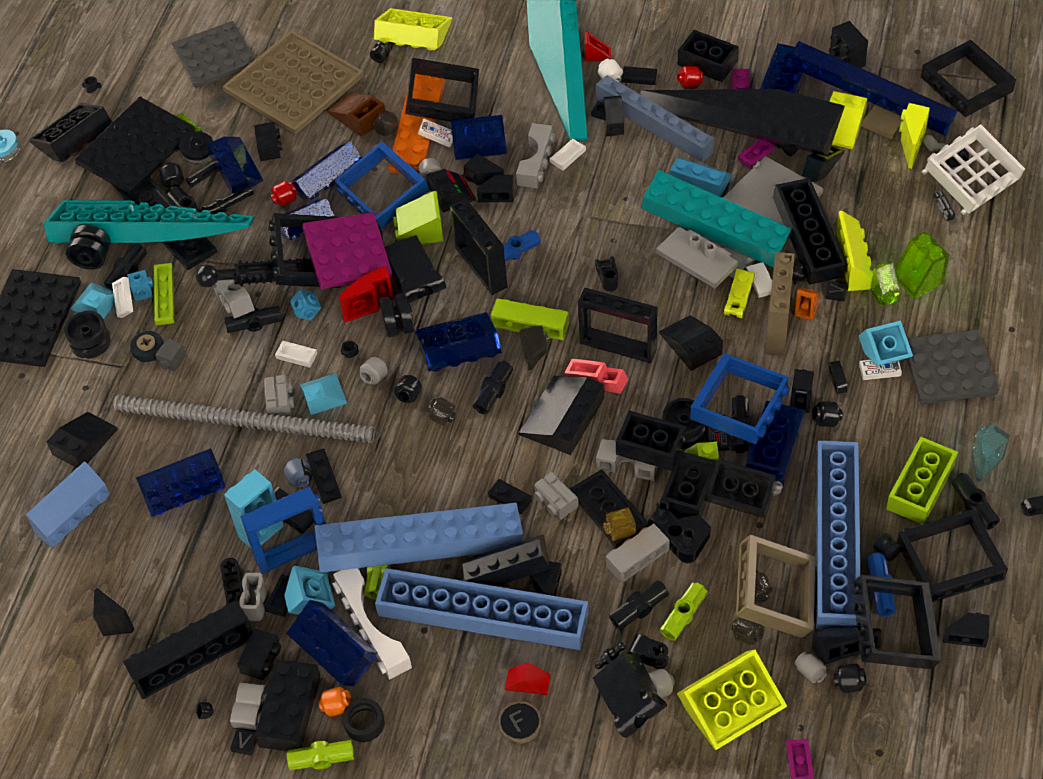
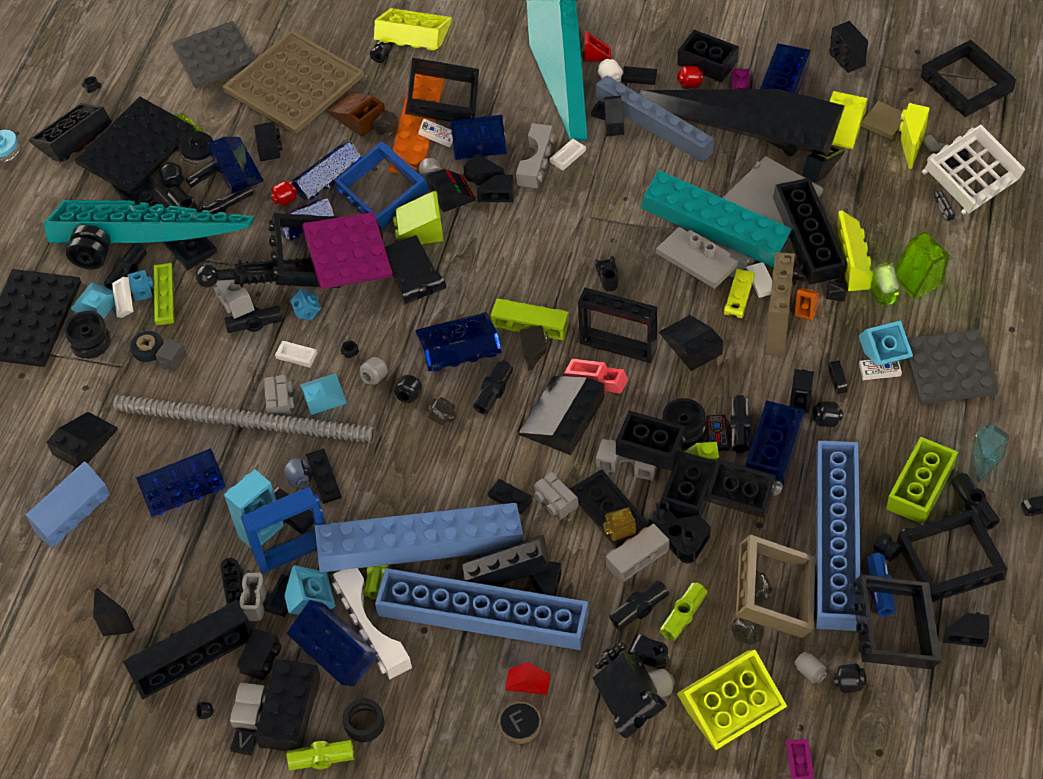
(334, 701): orange head -> none
(363, 295): red slope -> none
(398, 314): black wheel -> none
(469, 225): black window -> none
(519, 244): blue piece -> none
(701, 175): dark azure slope -> none
(748, 371): blue window -> none
(756, 152): magenta plate -> none
(839, 643): black slope -> none
(867, 85): clear blue brick -> none

